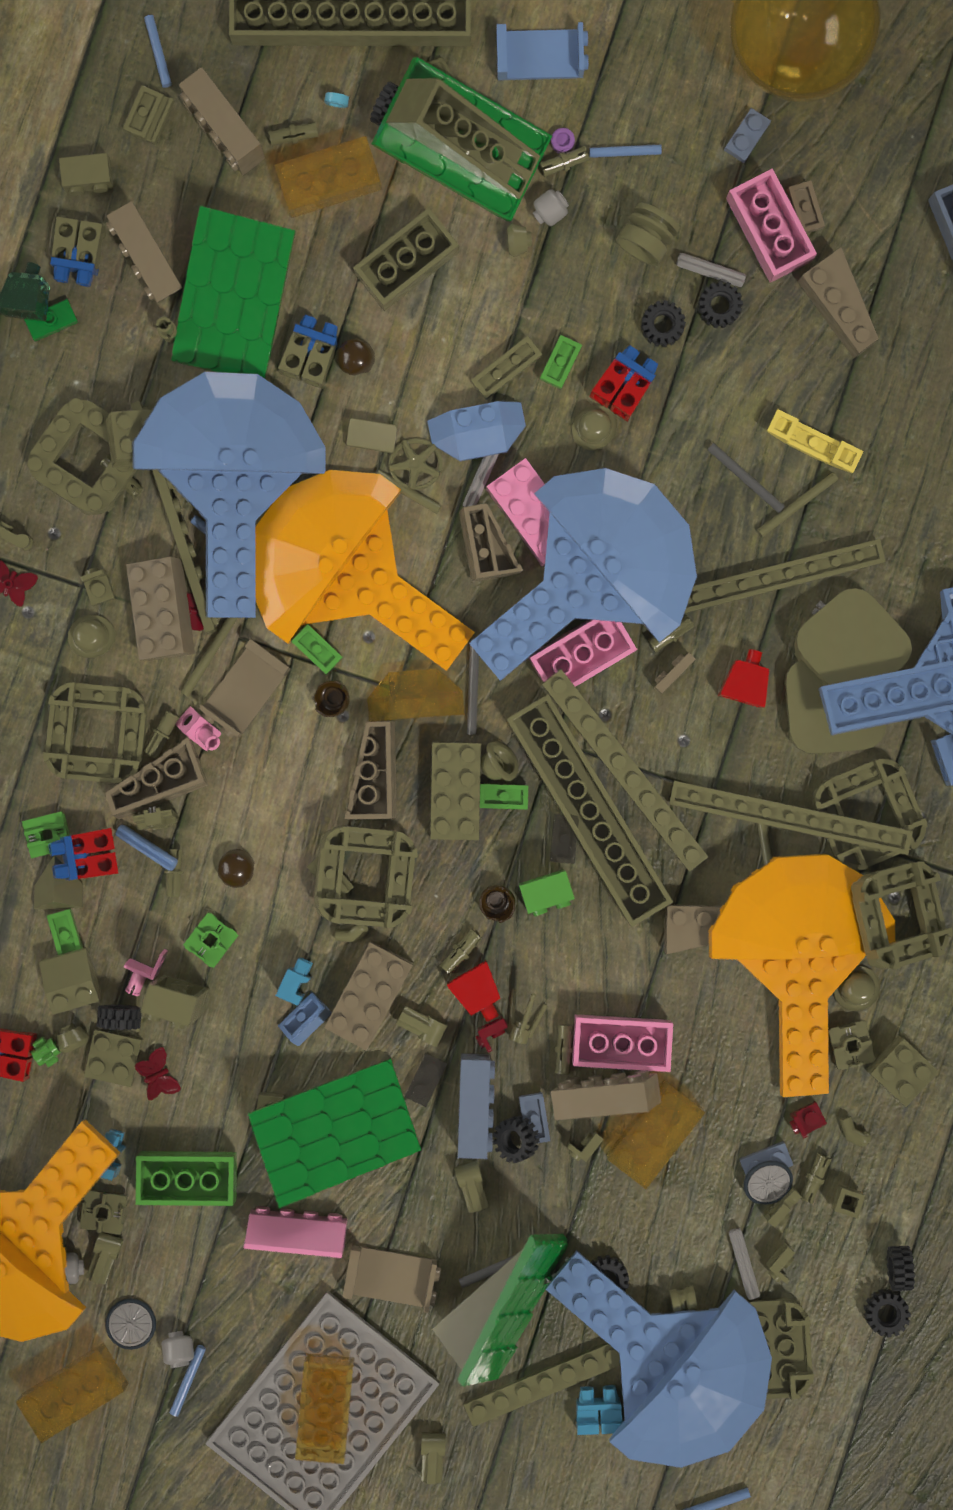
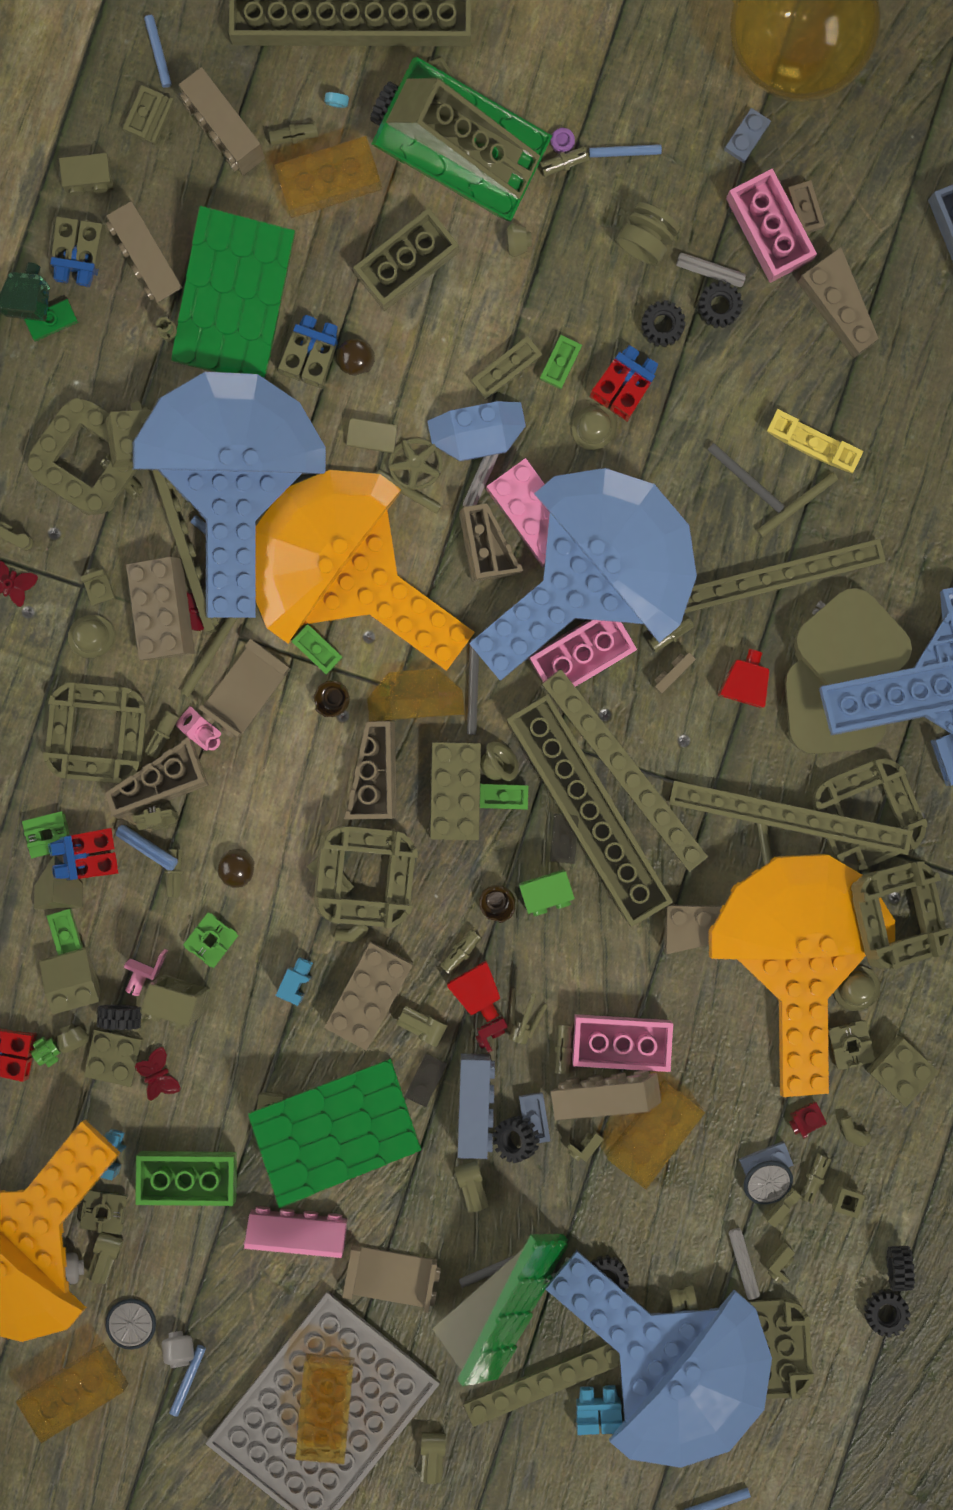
(304, 1019): medium blue slope -> none
(541, 53): medium blue panel -> none
(550, 207): light grey head -> none

